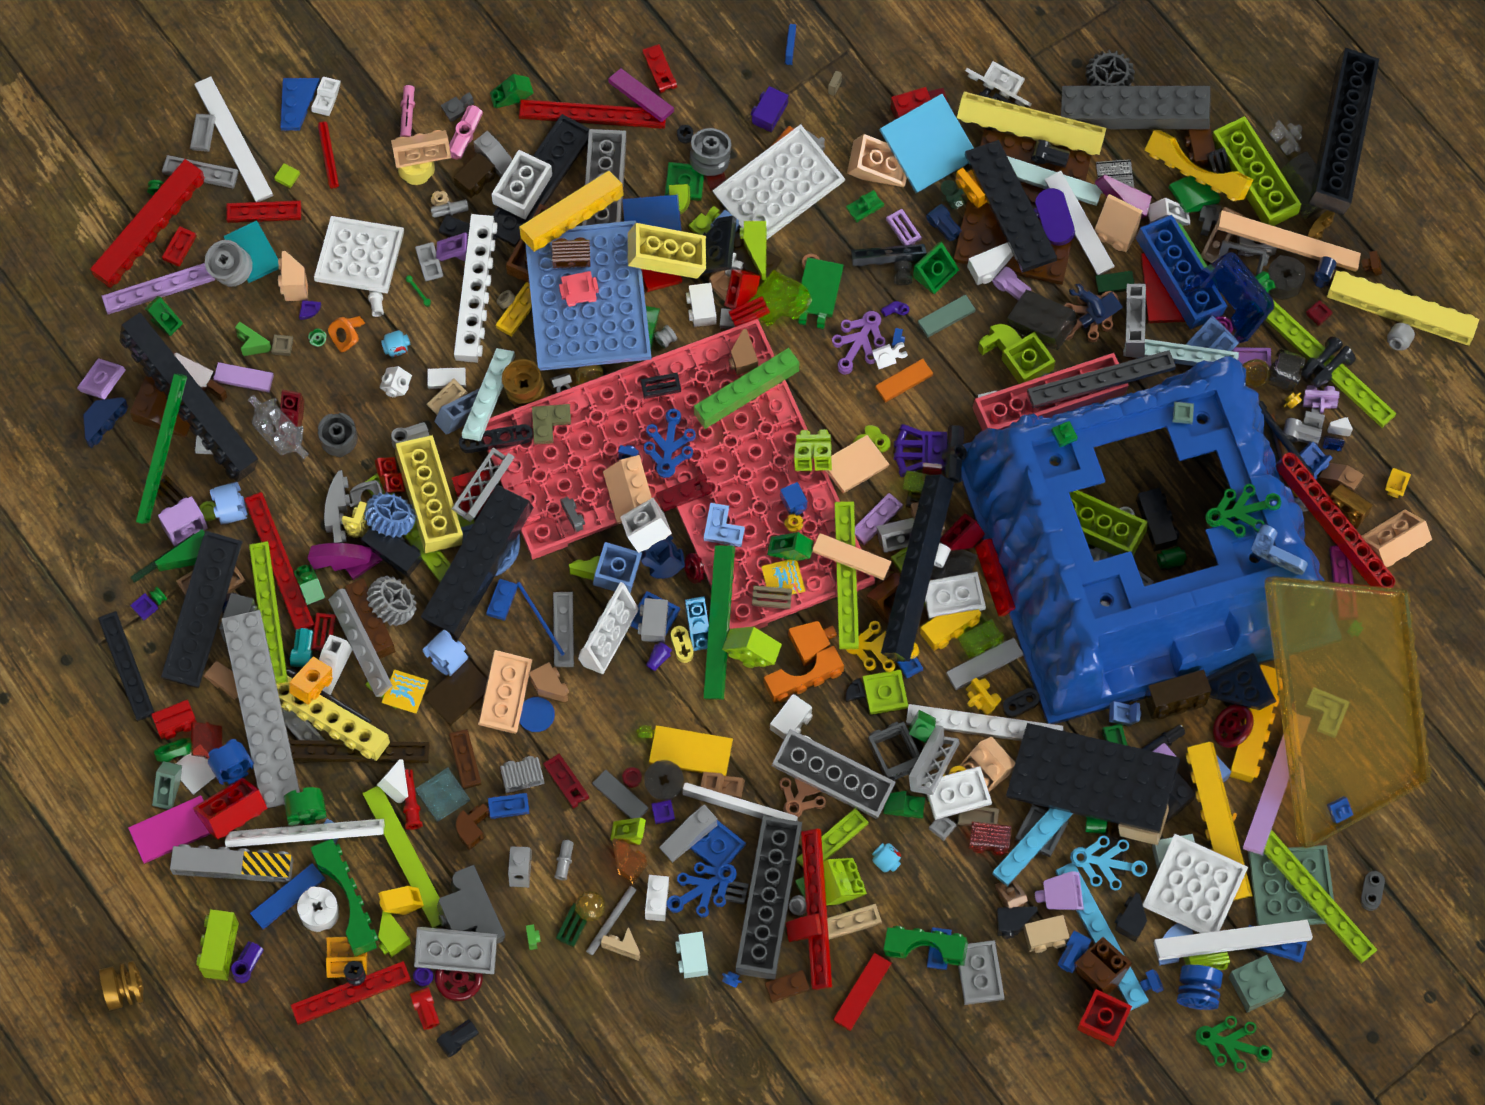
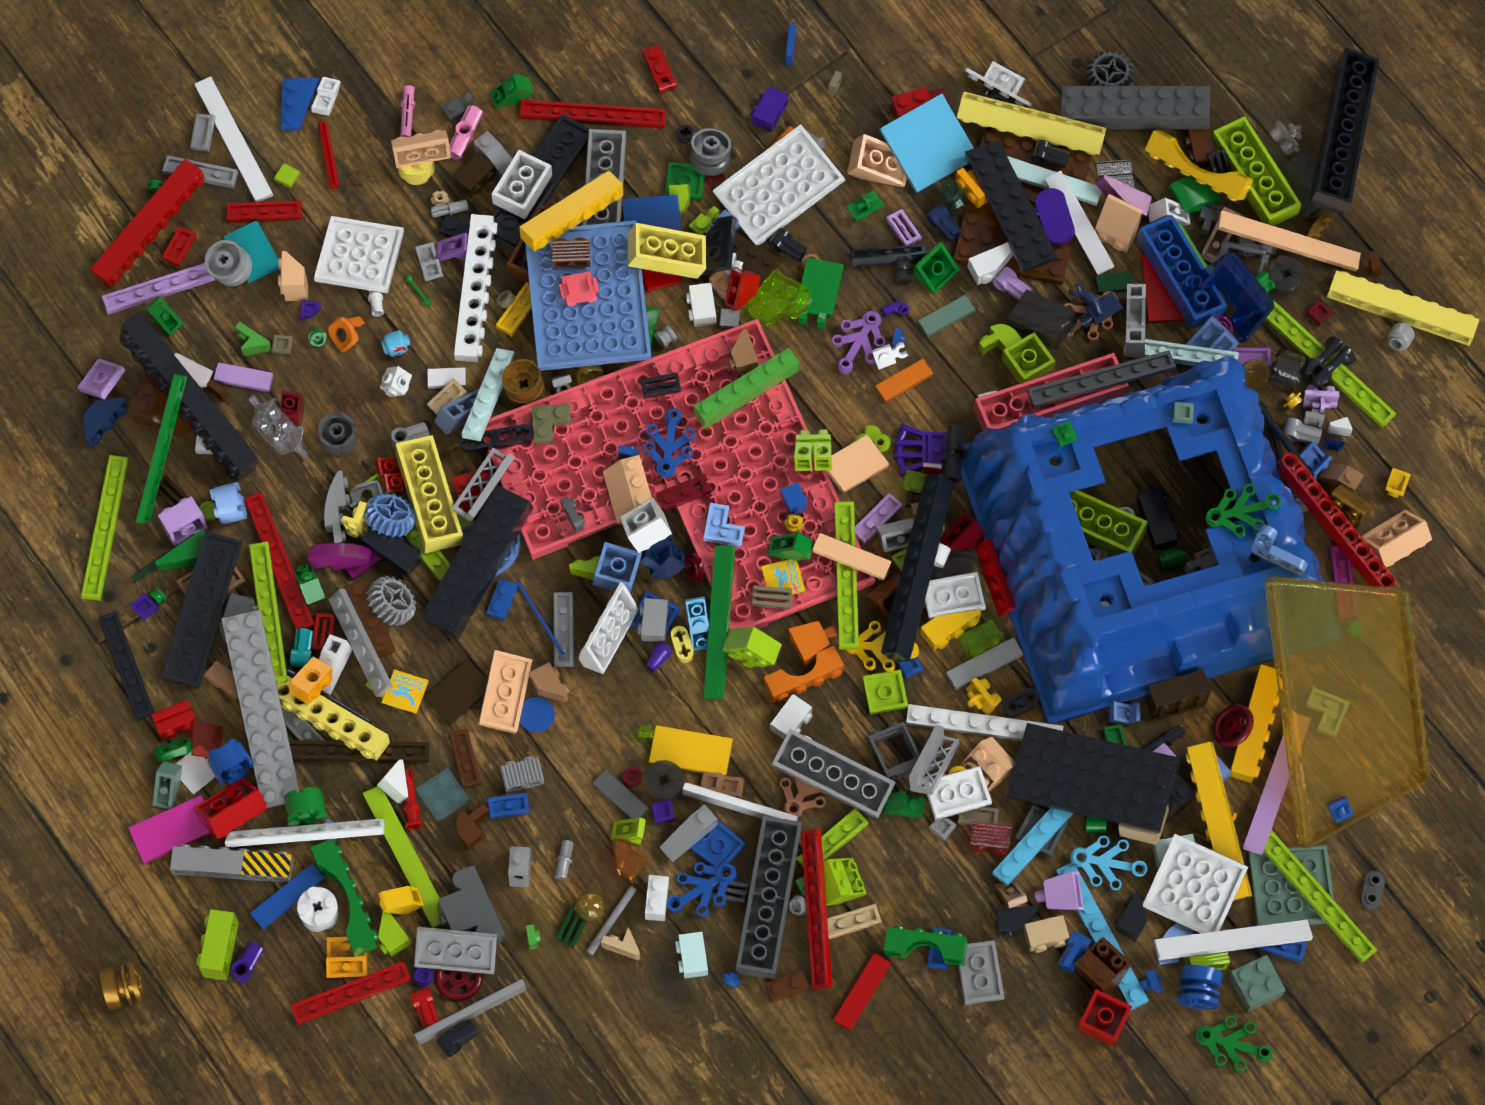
(104, 528): none -> lime tile
(354, 978): black wheel -> none
(445, 653): light blue brick -> none
(470, 1012): none -> light grey tile
(565, 780): dark red plate -> none
(641, 95): magenta tile -> none
(747, 310): red tile -> none
(755, 242): lime slope -> none
(783, 242): none -> black piece
(803, 927): red slope -> none
(855, 691): black tile -> none
(886, 858): medium azure head -> none
(922, 726): green brick -> none
(1203, 560): none -> light grey plate
(1242, 684): black plate -> none
(1324, 271): dark blue piece -> none

